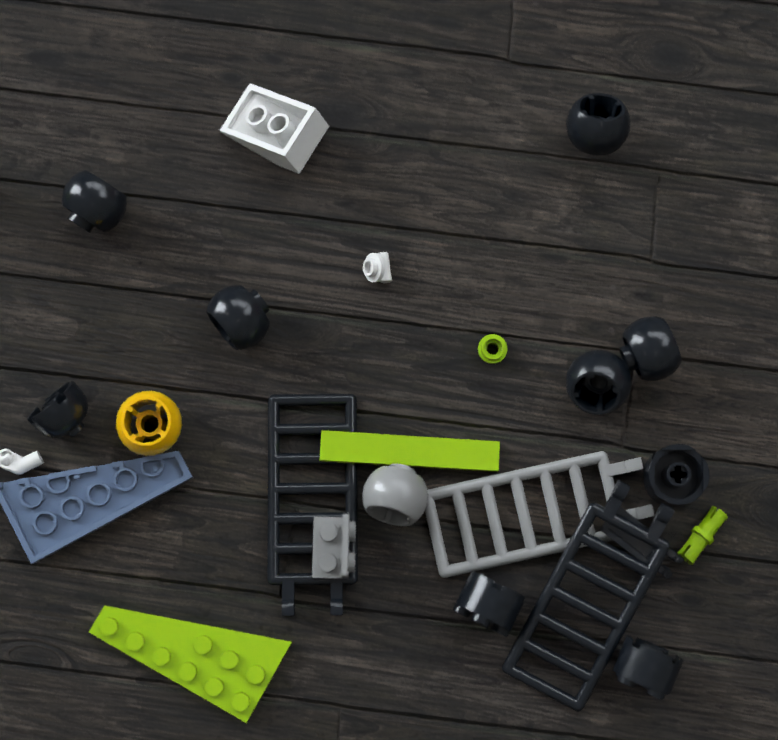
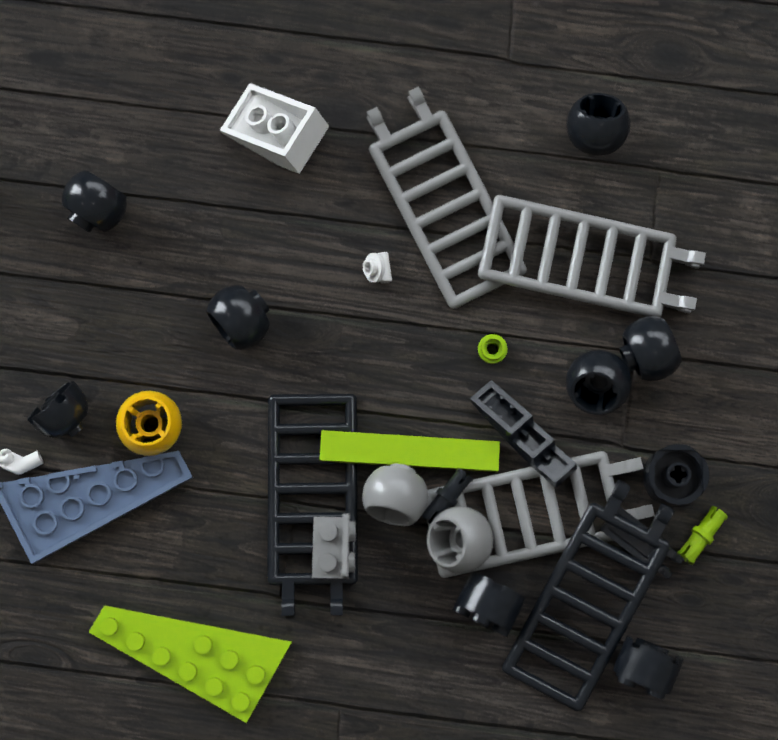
(402, 199): none -> light grey bar
(447, 495): none -> black pin
(460, 539): none -> light grey wheel
(523, 434): none -> black slope
(570, 291): none -> light grey bar

